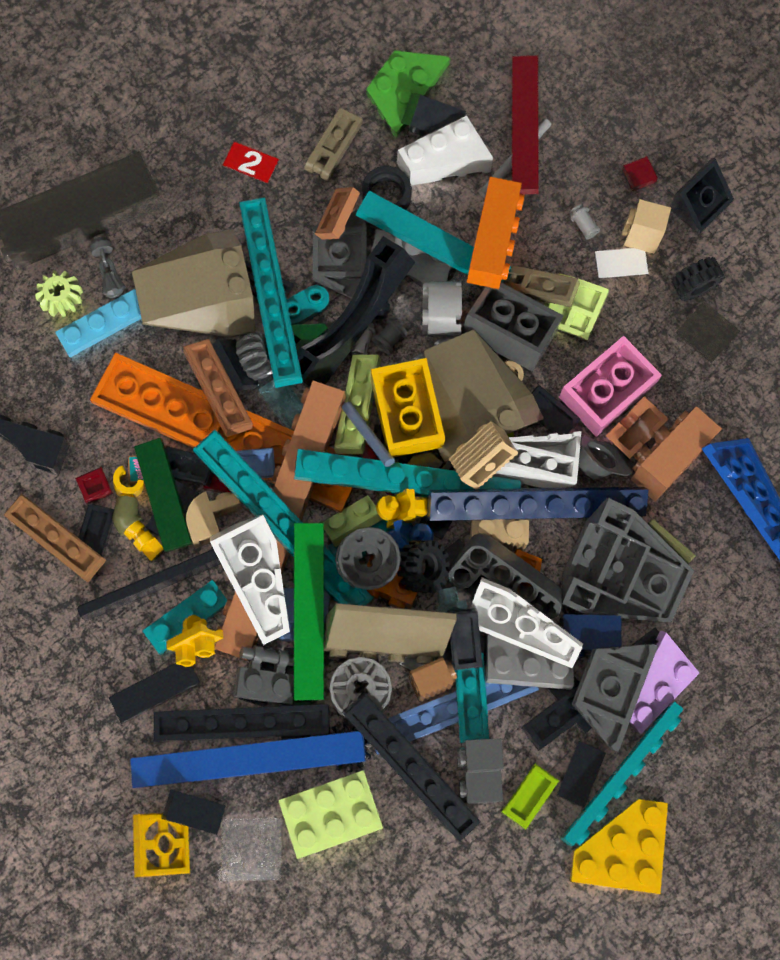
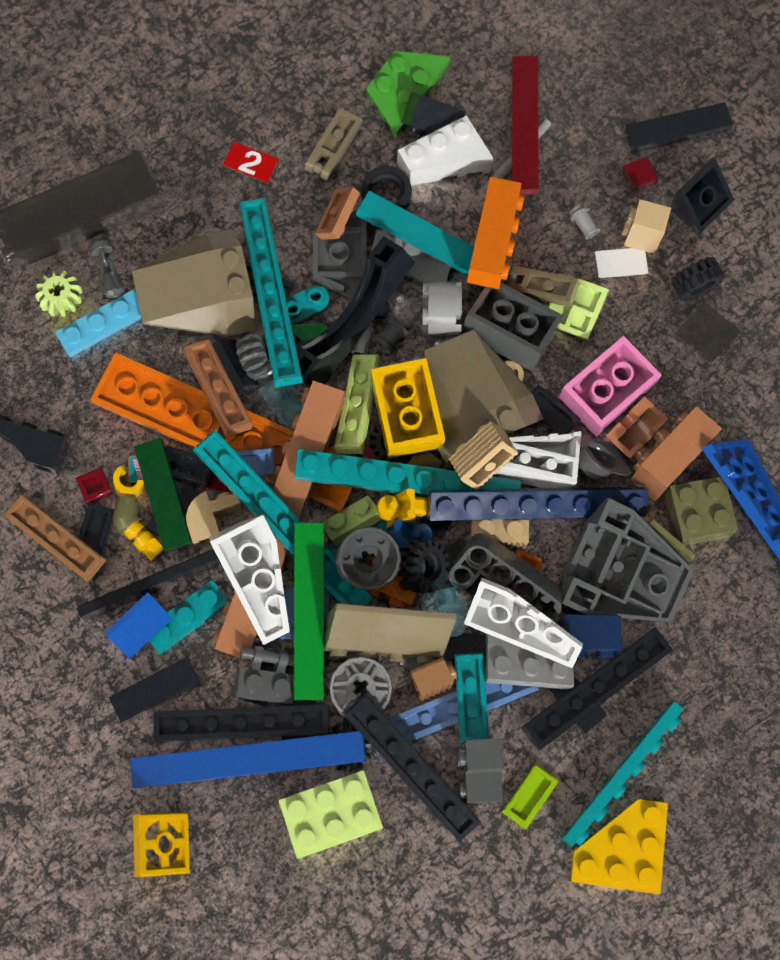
(138, 625): none -> blue slope
(193, 812): black tile -> none
(194, 641): yellow hips -> none
(251, 849): clear bracket -> none
(368, 434): sand blue bar -> none
(465, 640): black tile -> none
(580, 774): black tile -> none
(612, 689): dark grey wing -> none
(664, 682): lavender wing -> none
(679, 126): none -> black tile
(700, 511): none -> olive brick

